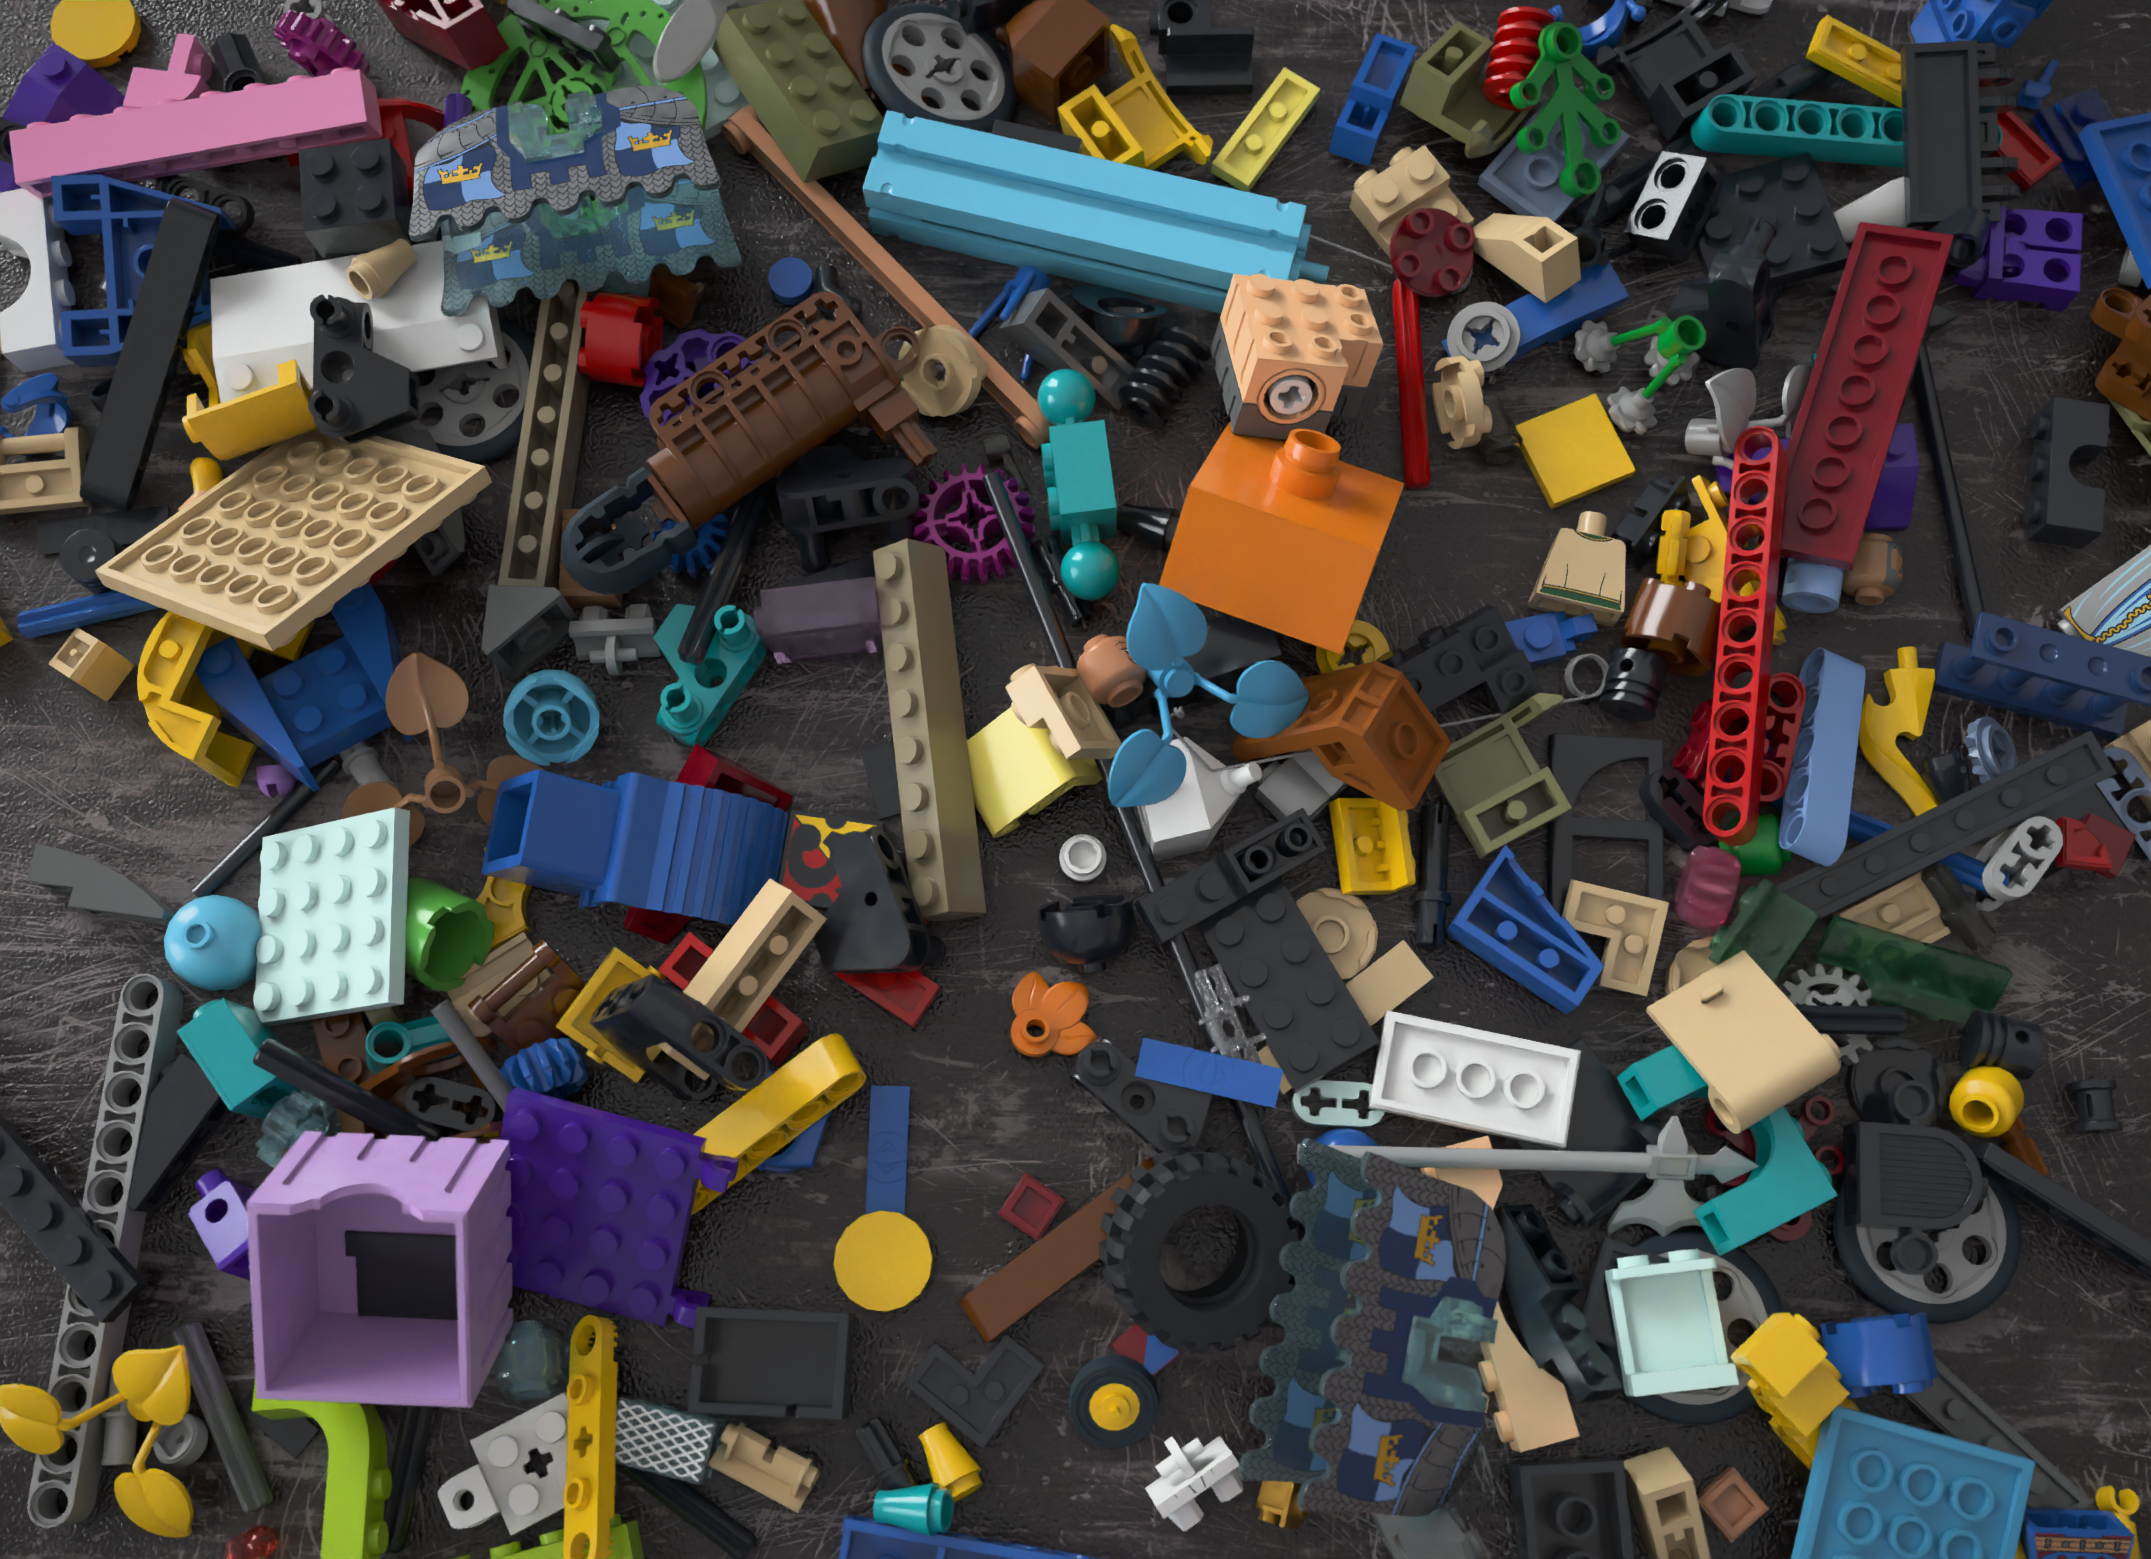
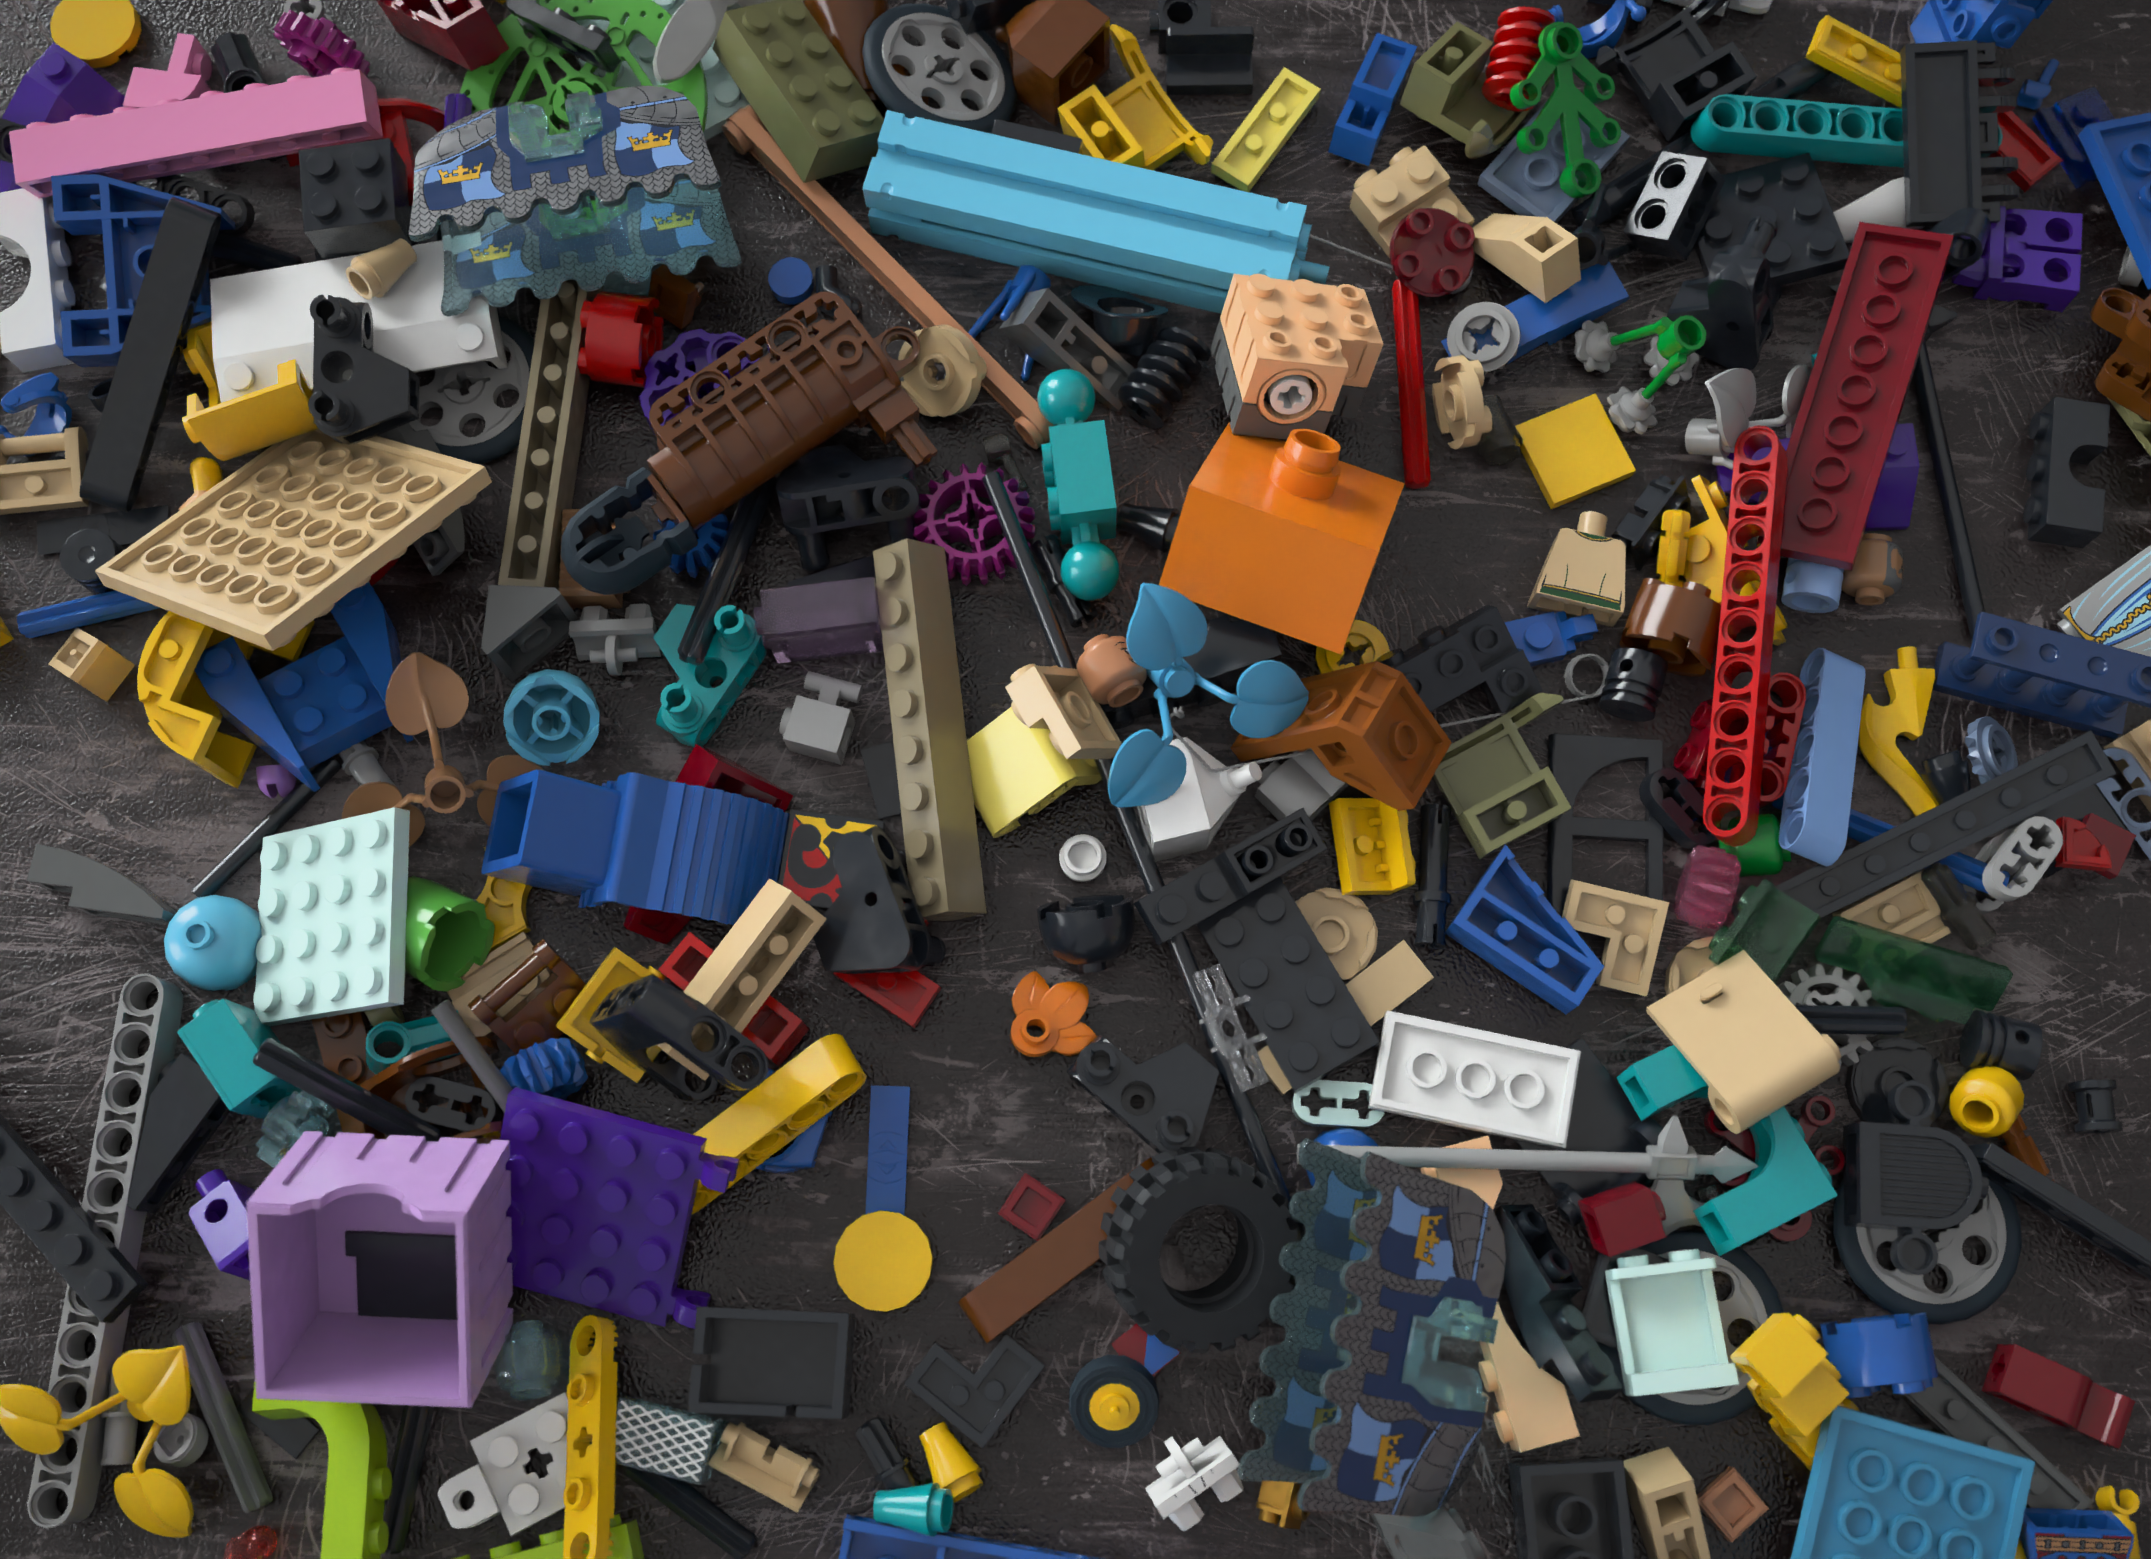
(821, 726): none -> light grey brick
(1209, 1072): blue piece -> none
(1623, 1218): none -> dark red brick
(2057, 1394): none -> dark red piece

